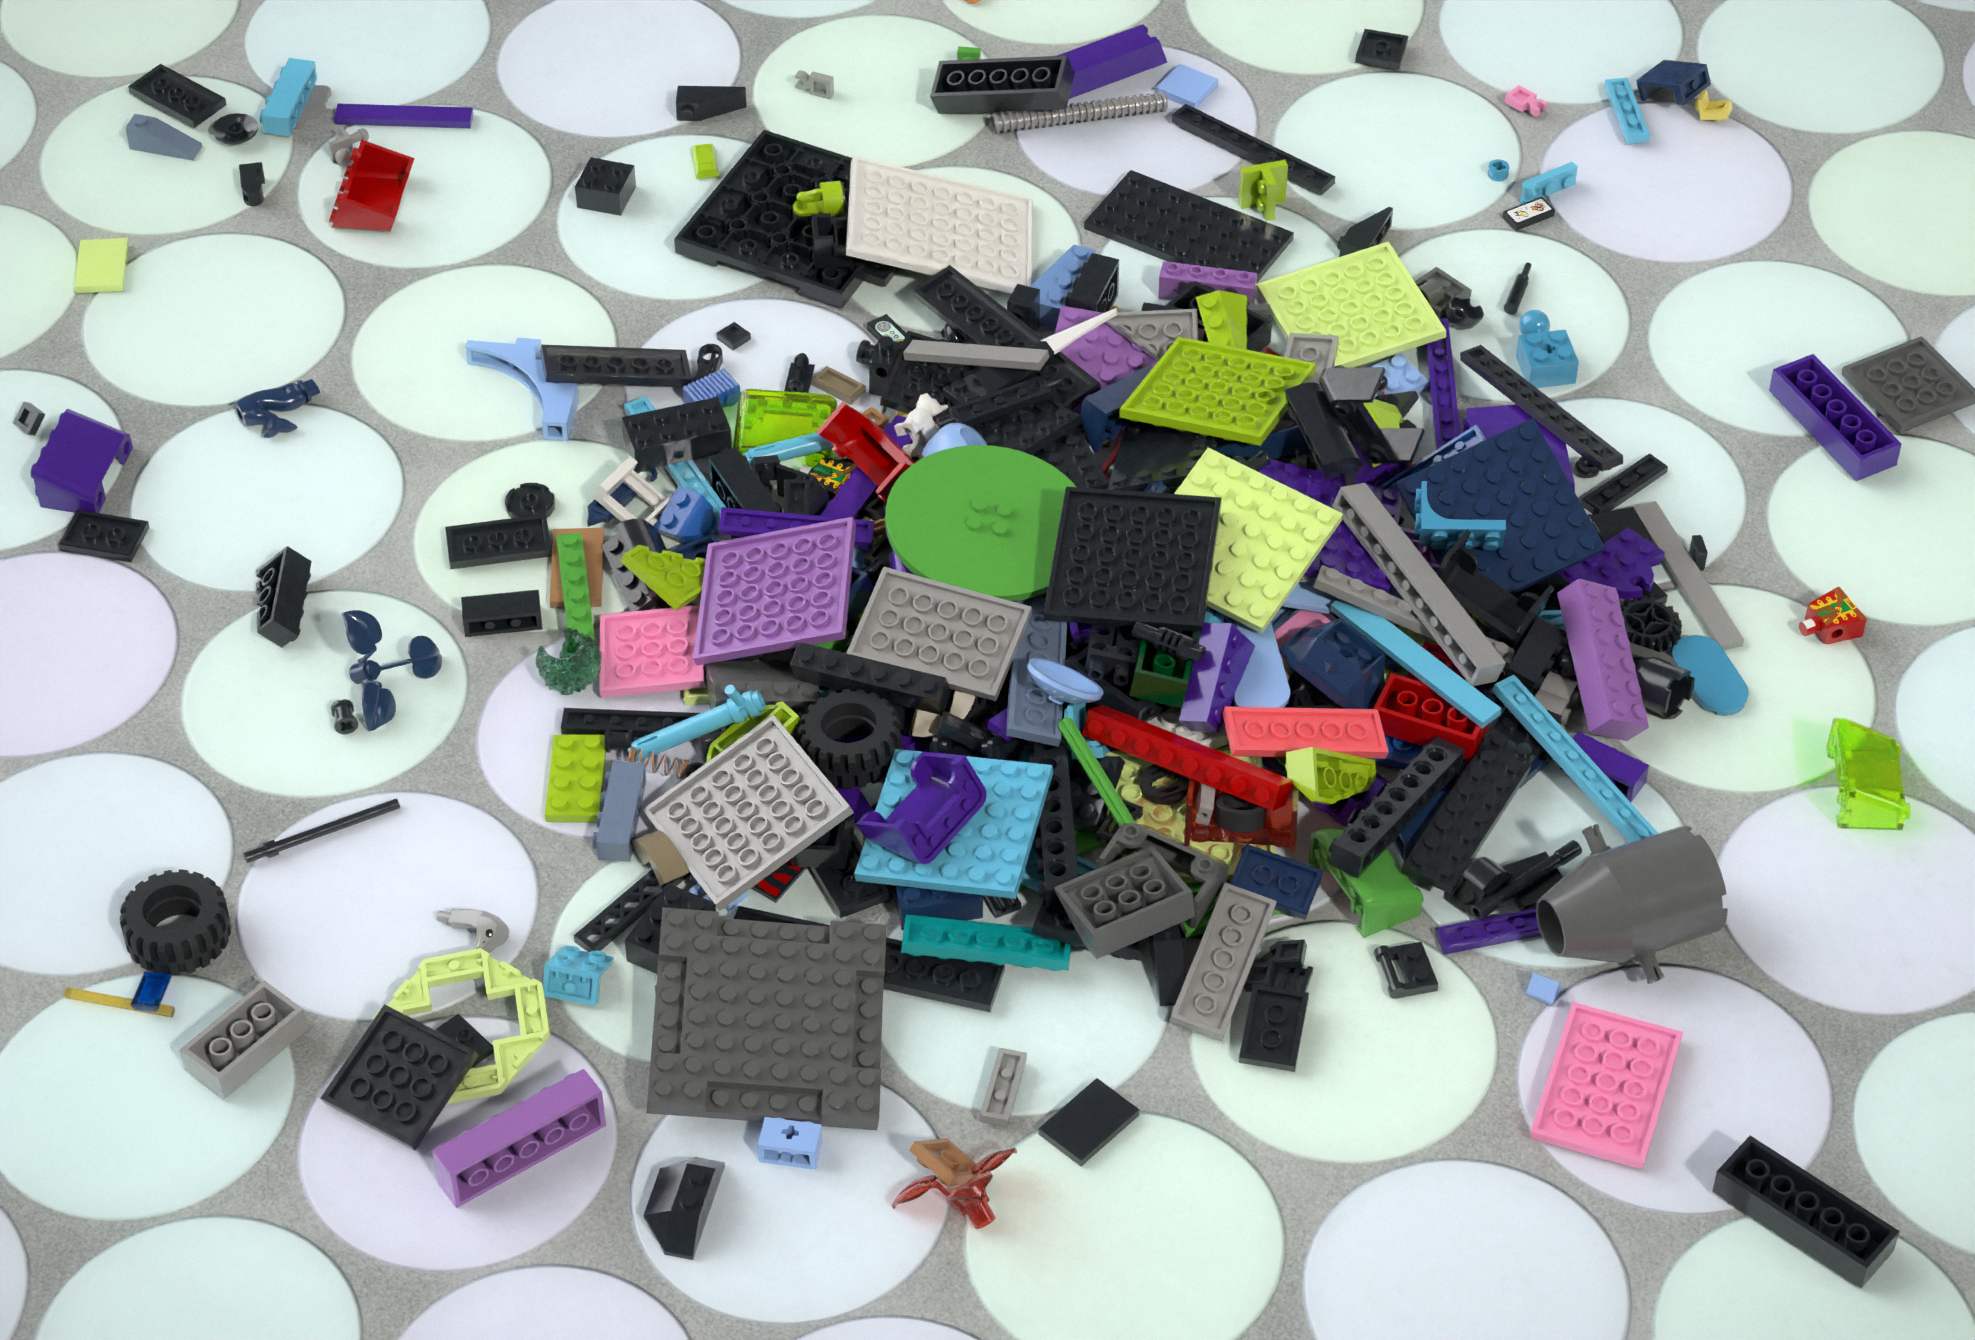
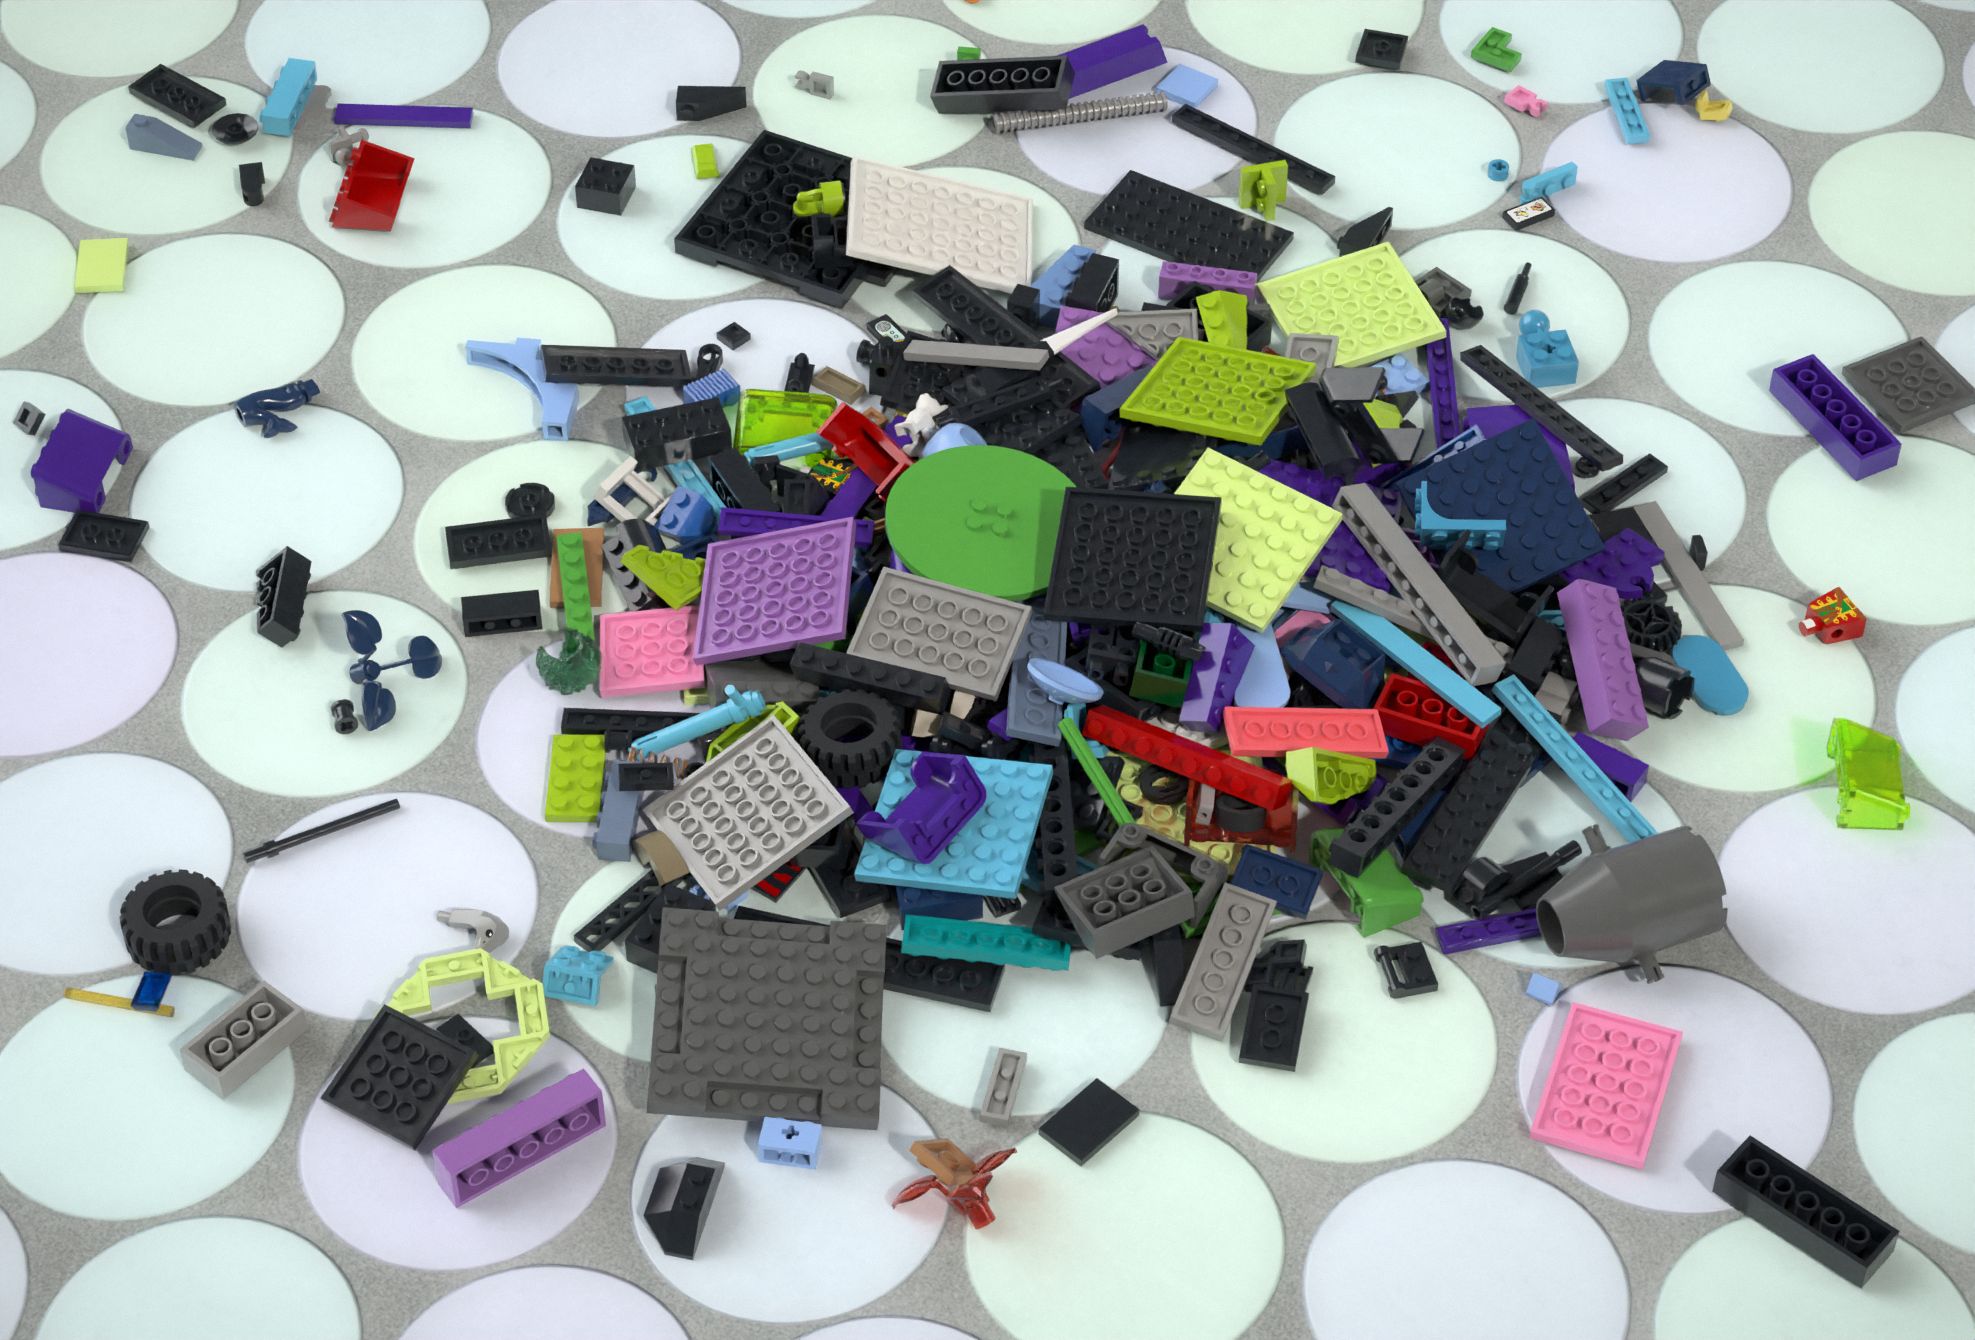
(645, 776): none -> black plate
(1493, 50): none -> bright green plate

